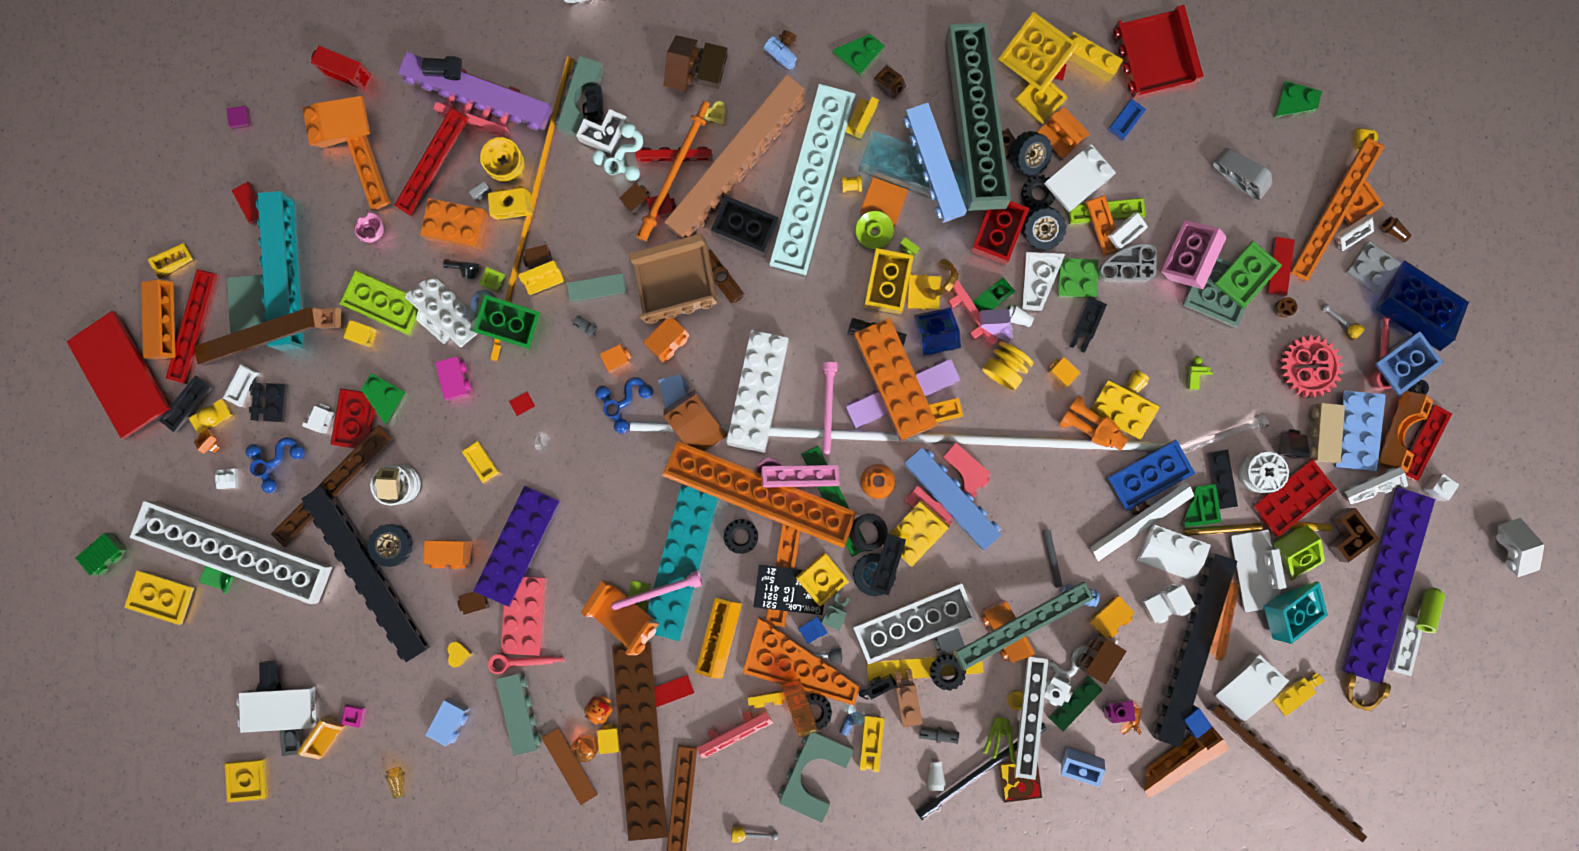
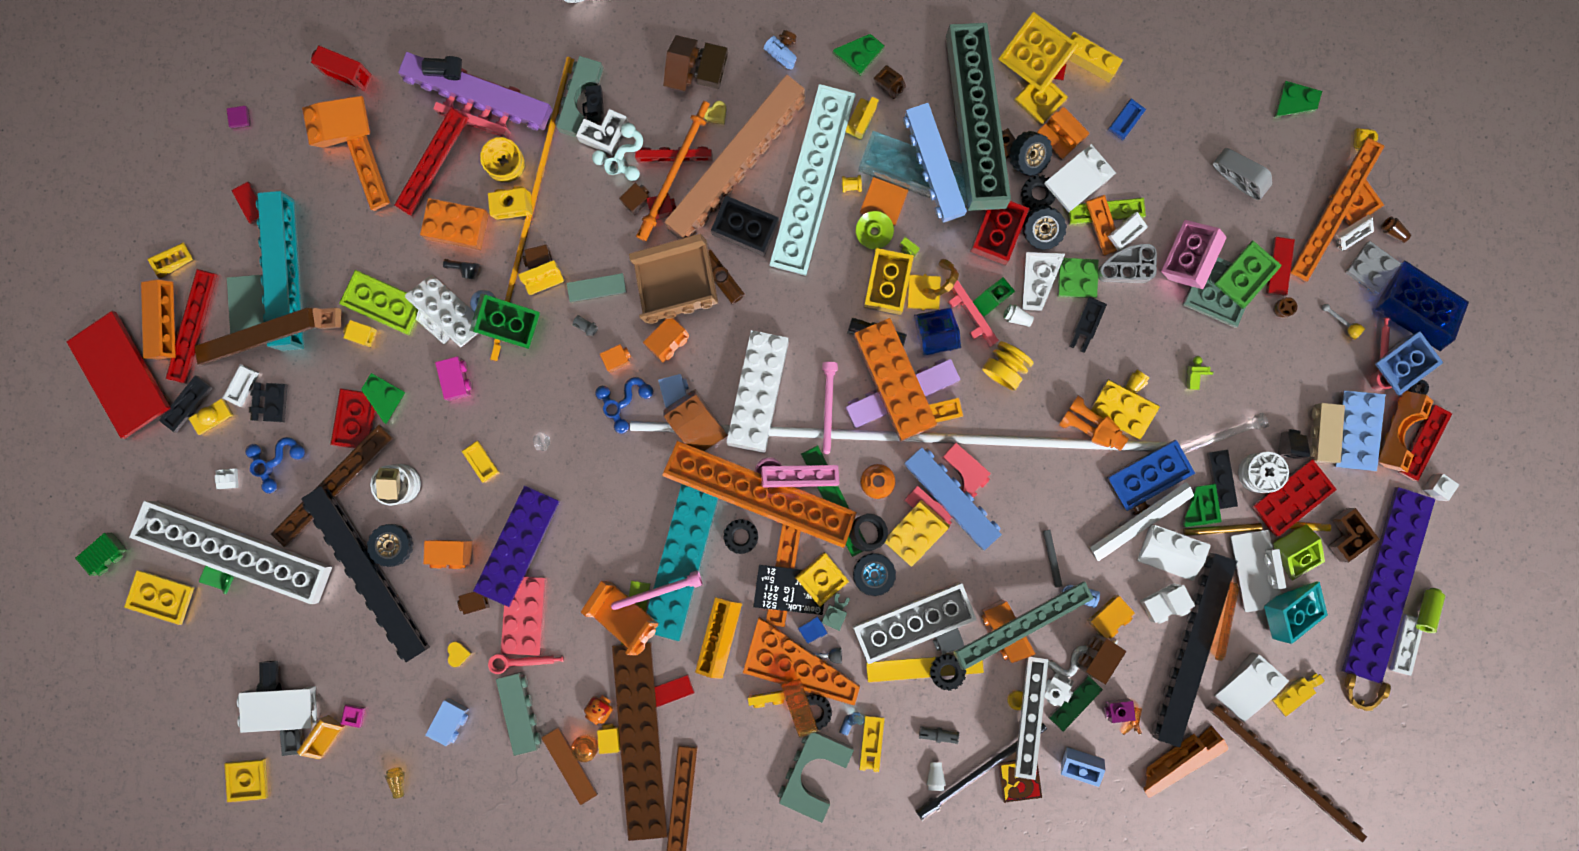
(206, 441): orange tile -> none
(319, 418): white brick -> none
(369, 228): bright pink hair -> none
(480, 191): light grey tile -> none
(492, 279): lime plate -> none
(522, 403): red sticker -> none
(719, 742): coral hinge -> none
(739, 834): hinge -> none
(878, 687): black piece -> none
(887, 564): black plate -> none
(908, 701): nougat hinge -> none
(997, 323): lavender slope -> none
(1000, 728): lime plant -> none
(1063, 372): light orange brick -> none
(1158, 52): red panel -> none
(1197, 722): blue panel -> none
(1309, 348): coral gear -> none
(1383, 483): white wing -> none
(1523, 547): white brick -> none

